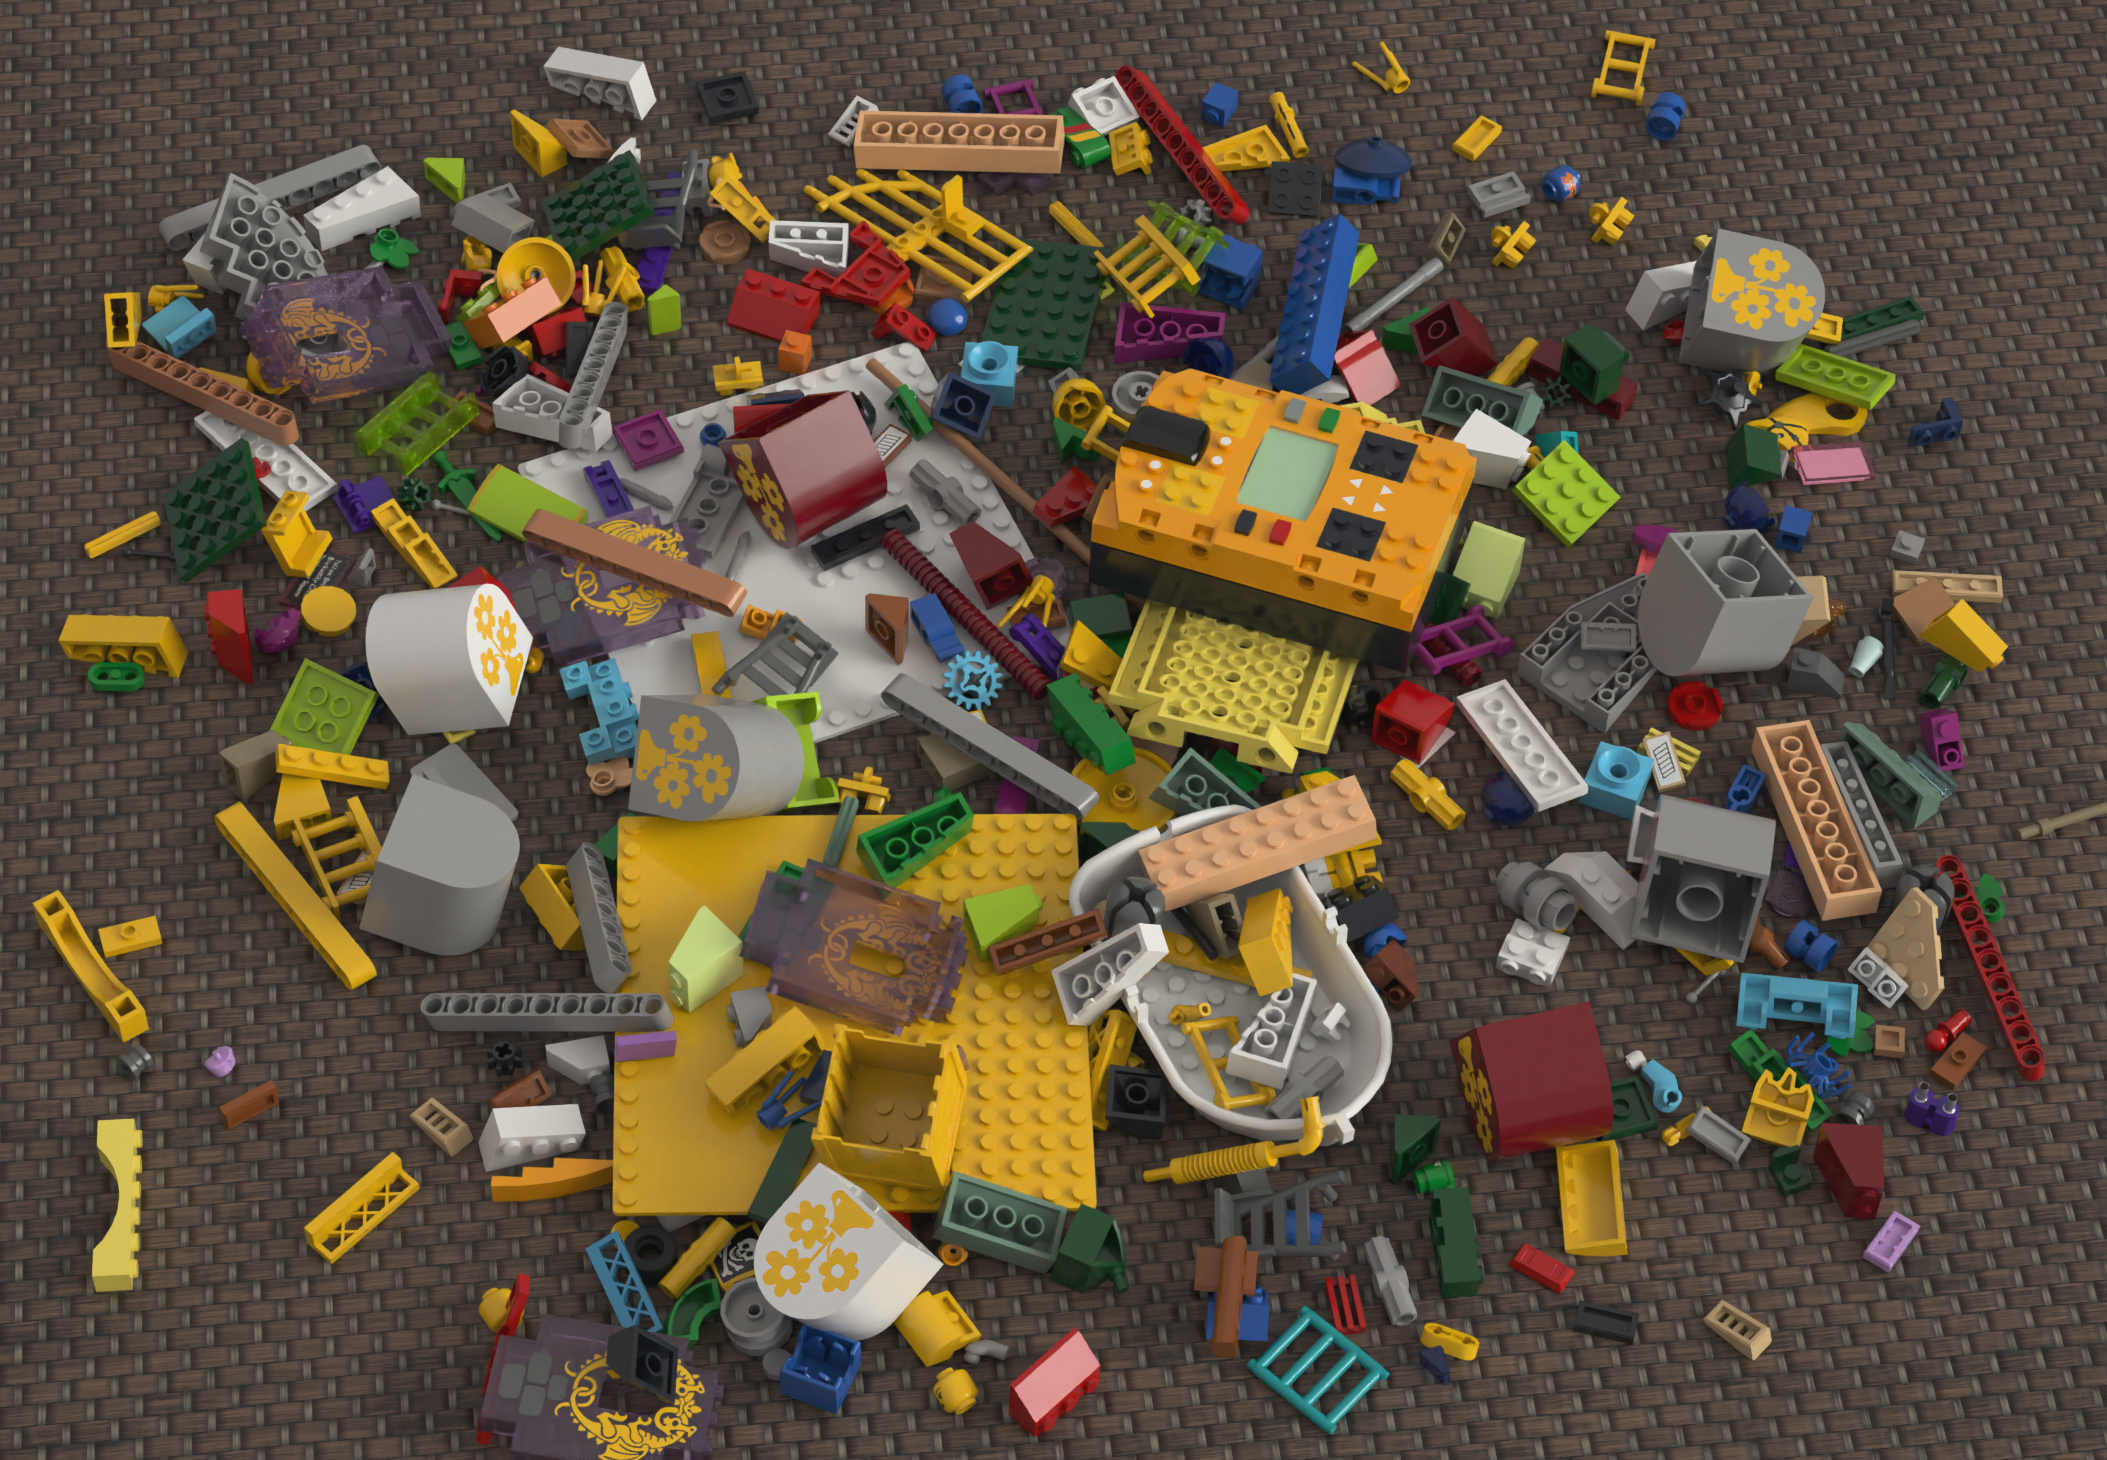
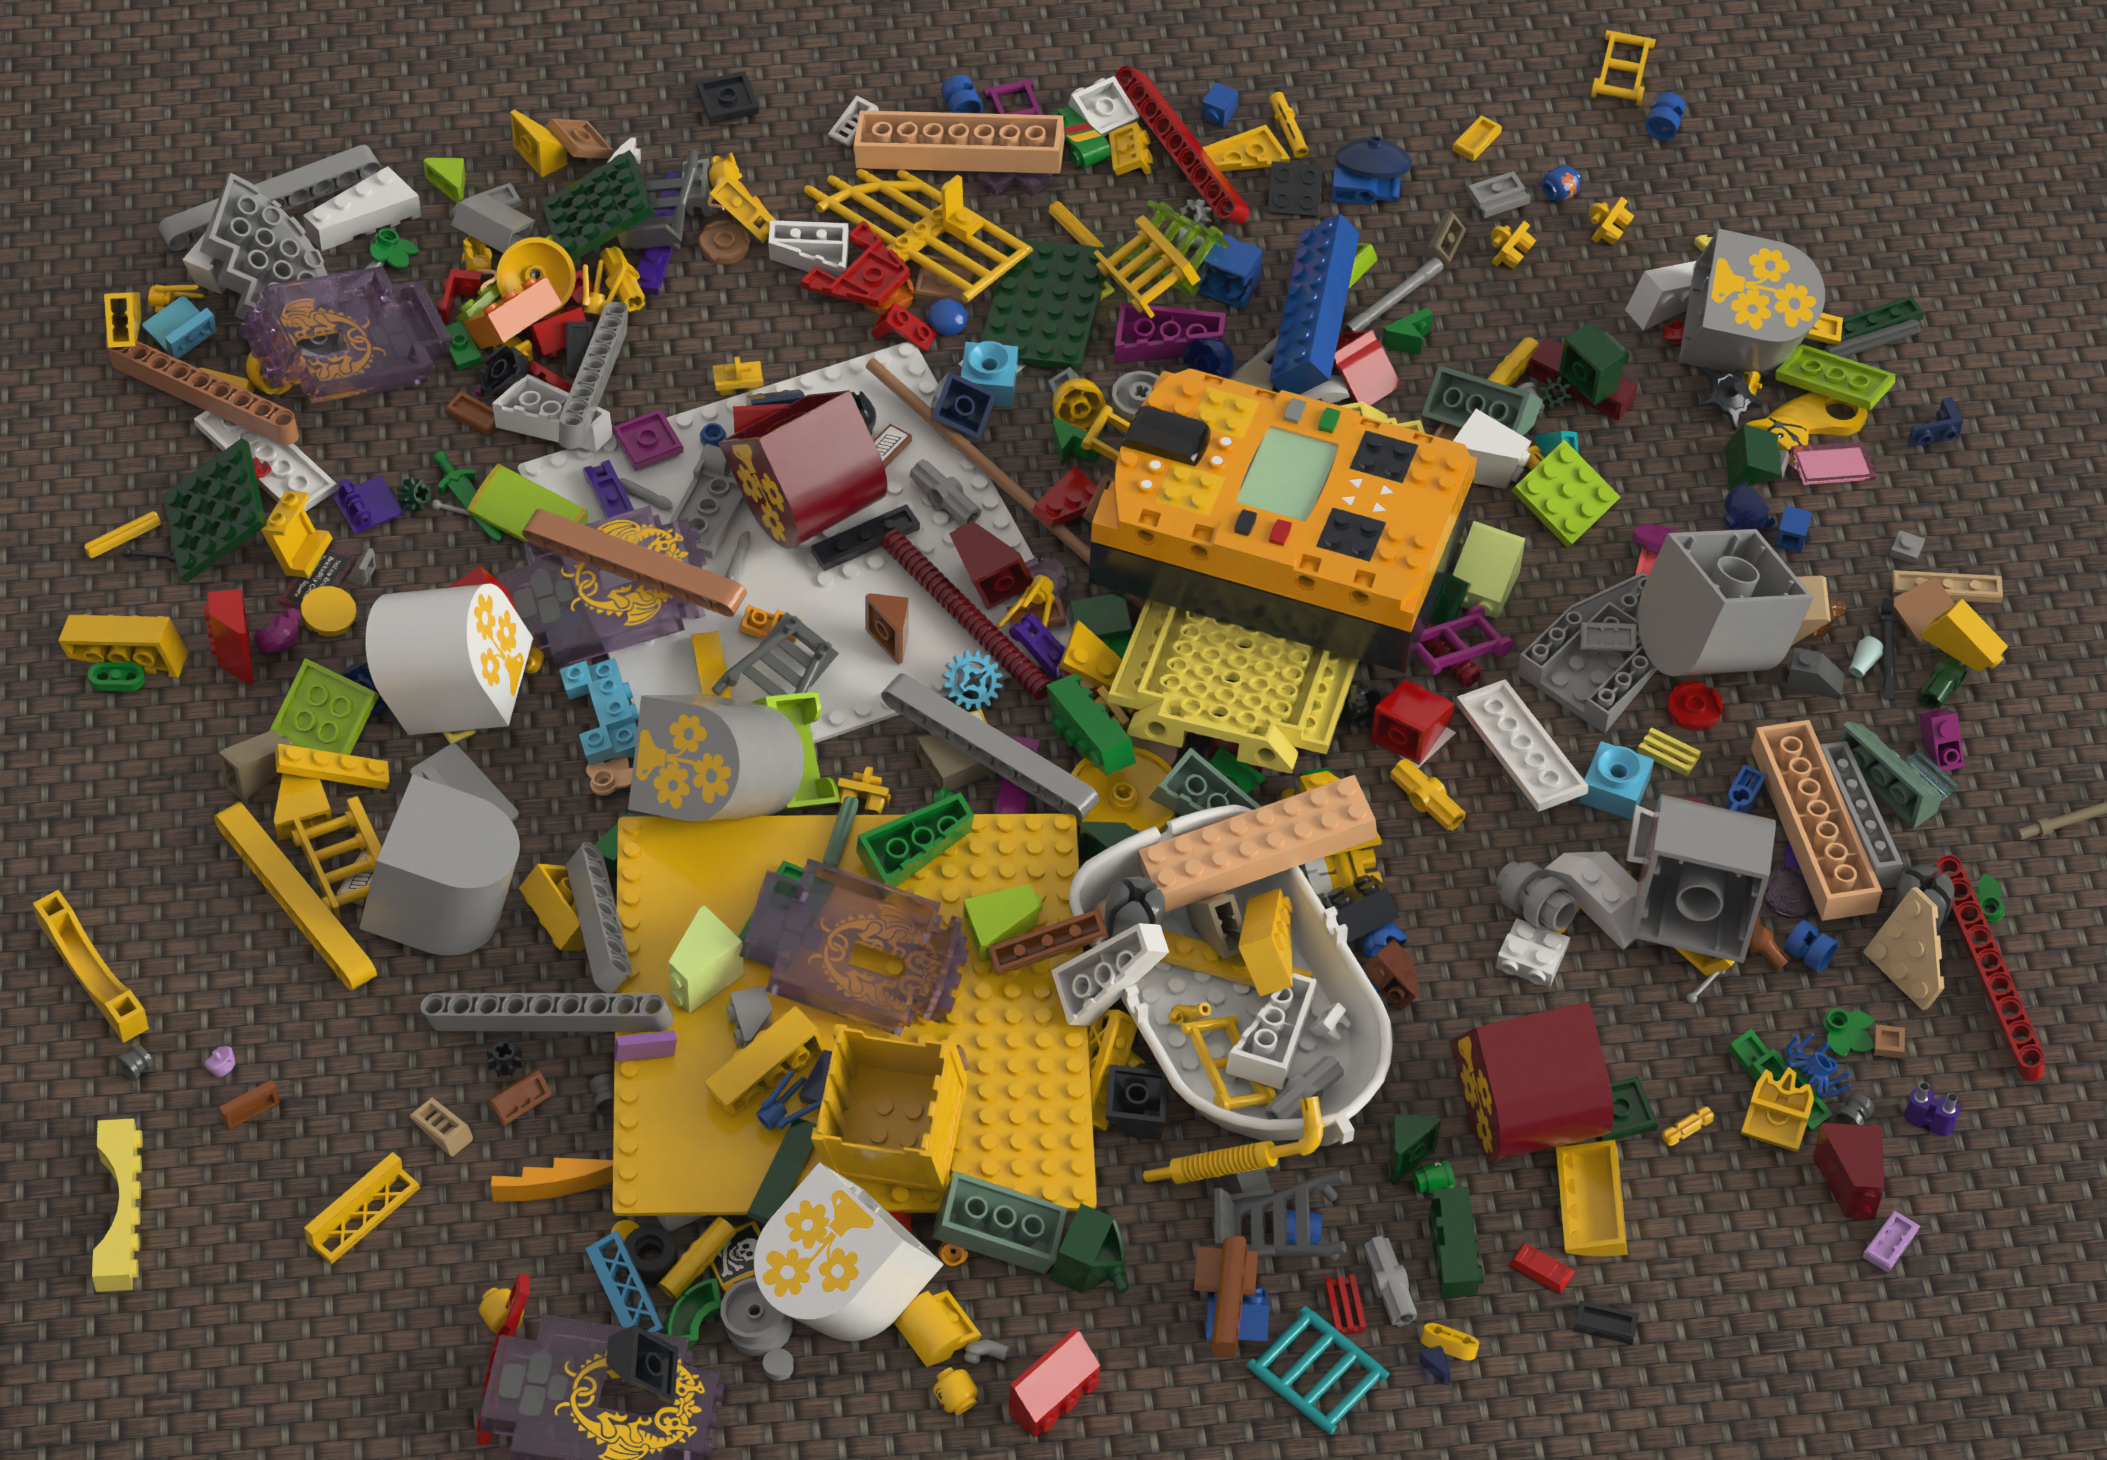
(130, 936): yellow plate -> none
(404, 409): clear neon green fence -> none
(413, 545): yellow slope -> none
(530, 1134): white wedge -> none
(579, 1058): white slope -> none
(602, 79): white wedge -> none
(664, 311): lime slope -> none
(772, 306): red slope -> none
(795, 352): orange brick -> none
(821, 1368): blue piece -> none
(912, 416): green wing -> none
(935, 627): blue piece -> none
(1194, 931): black bar -> none
(1395, 76): yellow plant -> none
(1453, 339): dark red slope -> none
(1504, 801): clear blue cylinder -> none
(1664, 1085): medium azure arm -> none
(1666, 764): tile -> none
(1718, 1135): light grey tile -> none
(1754, 1340): tan slope -> none
(1789, 1171): dark green bracket -> none
(1799, 1001): medium azure bracket -> none
(1878, 977): white slope -> none
(1946, 1031): red pin -> none
(1958, 1061): dark orange plate -> none

